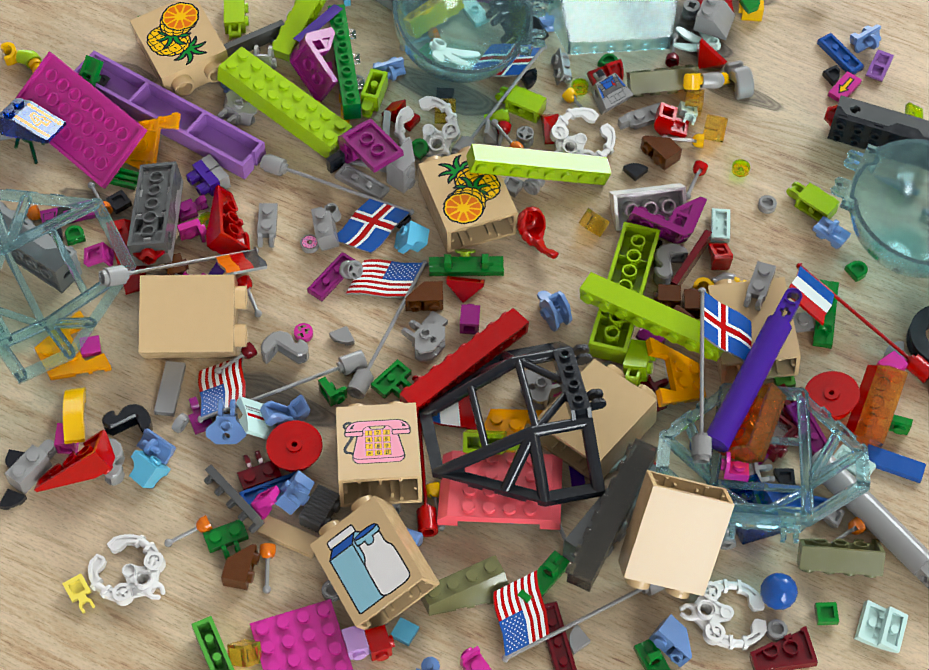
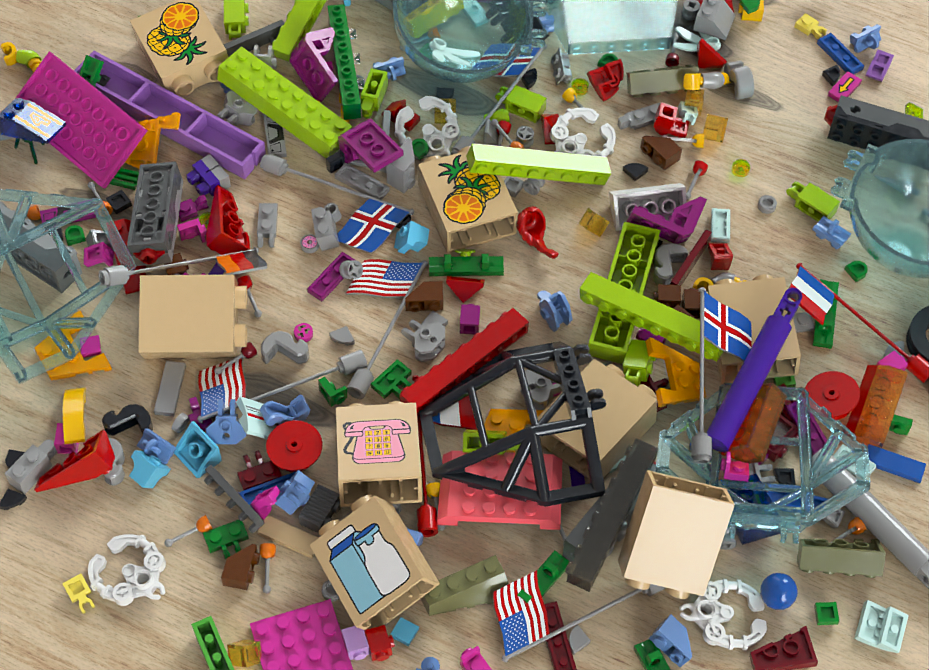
(97, 236): none -> light grey slope
(197, 450): none -> medium azure slope
(274, 137): none -> light grey tile
(320, 21): dark purple sticker -> none
(609, 91): light grey torso -> none
(760, 284): light grey hinge -> none
(776, 630): light grey tile -> none
(810, 25): none -> light yellow plate

